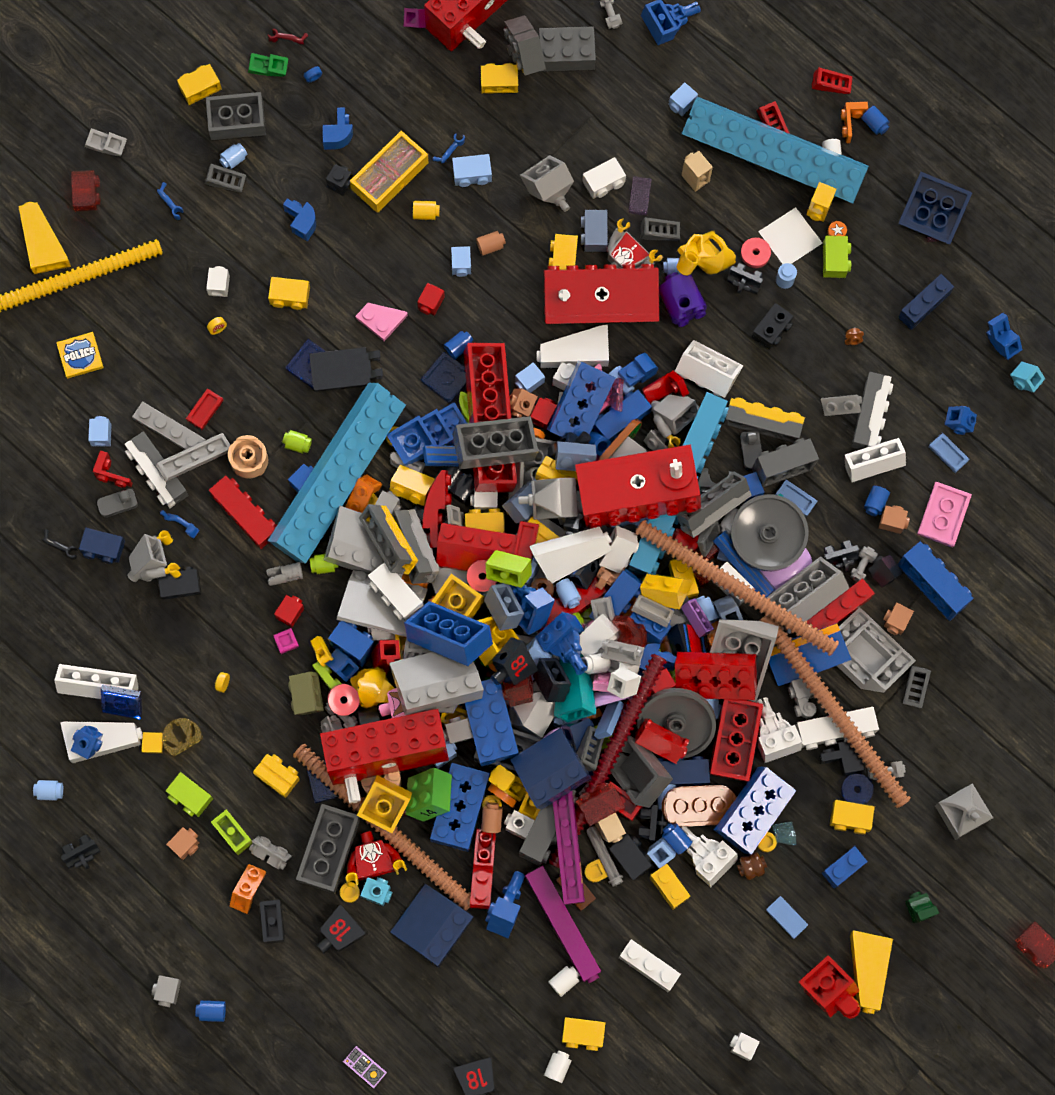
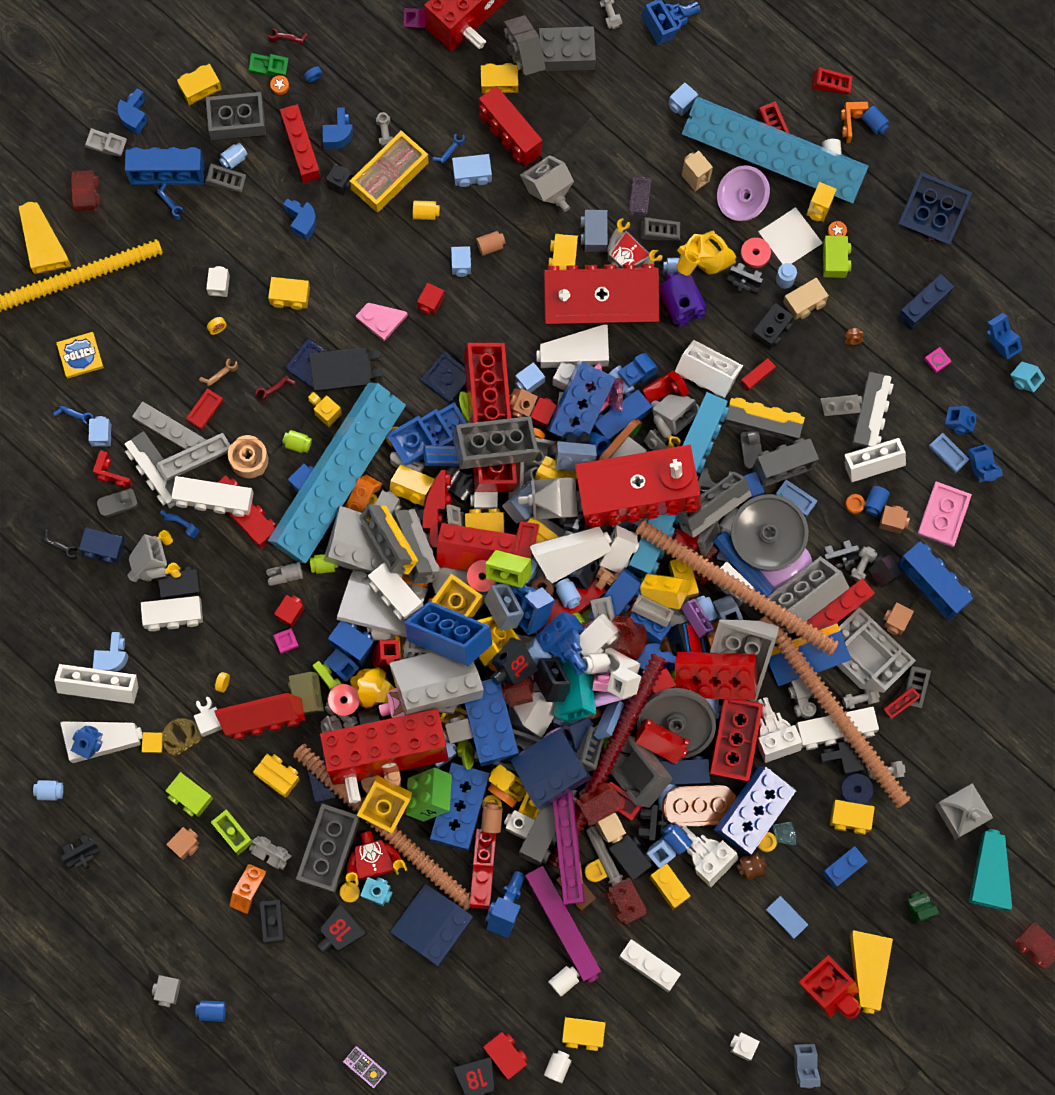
(74, 413): none -> blue piece
(114, 659): none -> light blue brick
(121, 701): clear blue tile -> none
(129, 112): none -> blue brick
(165, 165): none -> blue brick
(171, 613): none -> white brick
(207, 720): none -> white brick
(212, 495): none -> white brick
(217, 376): none -> medium nougat piece
(261, 715): none -> red slope
(275, 387): none -> dark red piece
(279, 85): none -> orange tile
(300, 143): none -> red brick
(321, 650): yellow bar -> none
(325, 409): none -> yellow brick
(383, 121): none -> light grey bar
(457, 345): blue brick -> none
(466, 752): none -> lime plate
(505, 1055): none -> red brick
(510, 127): none -> red brick
(604, 178): white brick -> none
(622, 652): light grey hinge -> none
(626, 901): none -> clear red brick
(735, 188): none -> lavender dish
(758, 374): none -> red piece
(806, 299): none -> tan brick
(806, 1065): none -> sand blue brick
(855, 504): none -> orange tile
(869, 696): none -> light grey bar
(901, 702): none -> red piece
(937, 360): none -> dark pink tile
(984, 464): none -> blue brick
(991, 873): none -> teal slope

